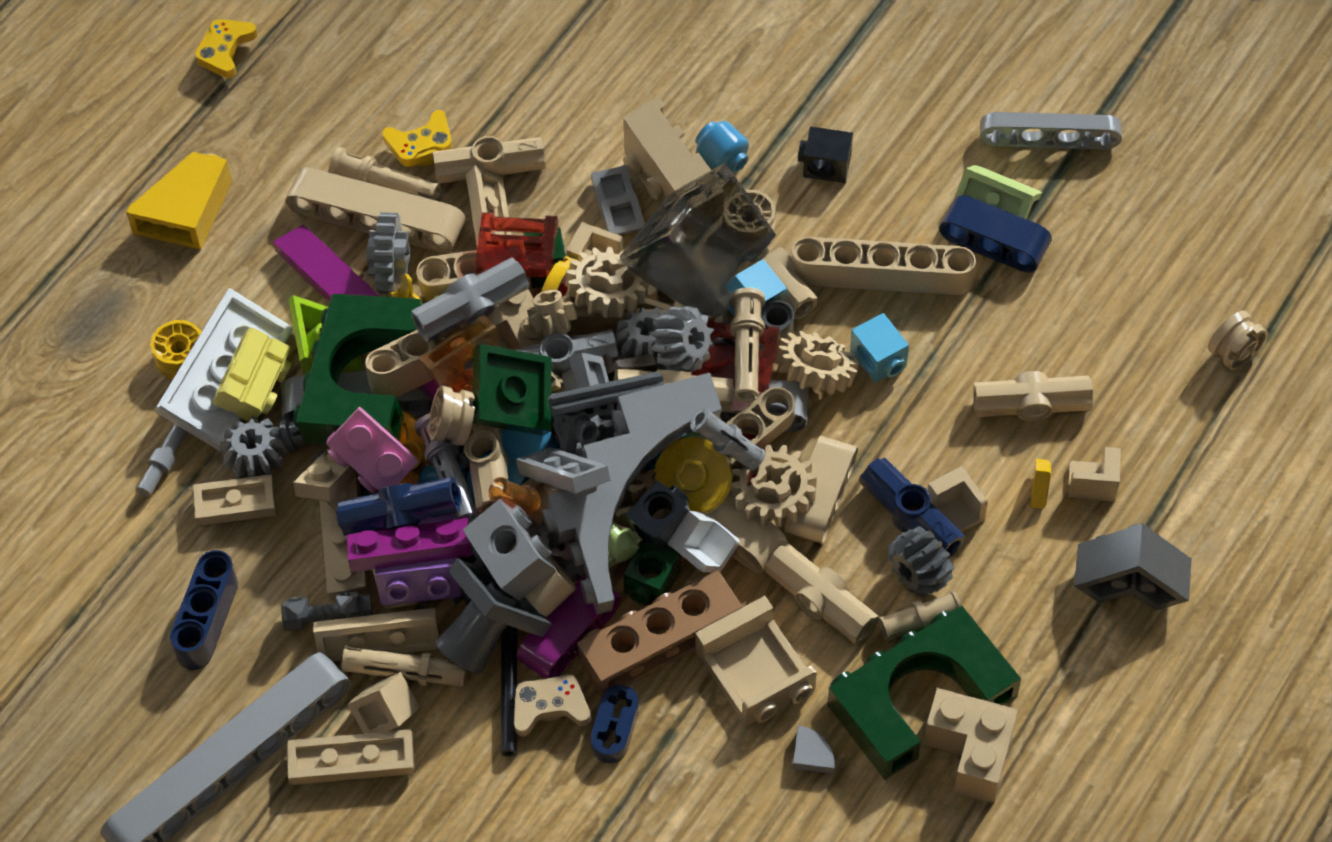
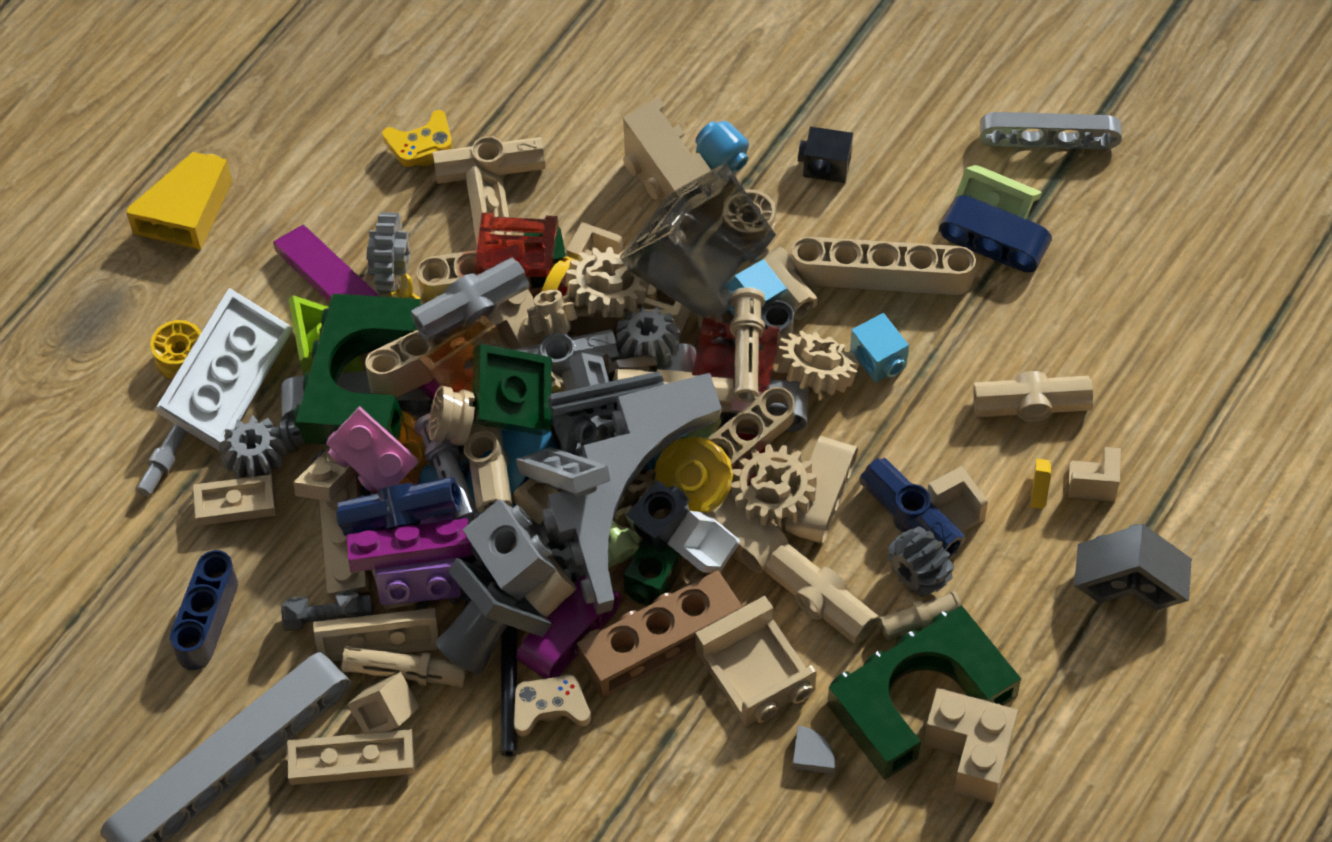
(220, 43): yellow piece -> none
(252, 375): light yellow brick -> none
(359, 203): tan beam -> none
(369, 171): tan pin -> none
(514, 494): clear orange pin -> none
(606, 721): dark blue beam -> none
(617, 200): light grey slope -> none
(682, 339): light grey gear -> none
(727, 439): light grey pin -> none
(1237, 340): tan wheel -> none

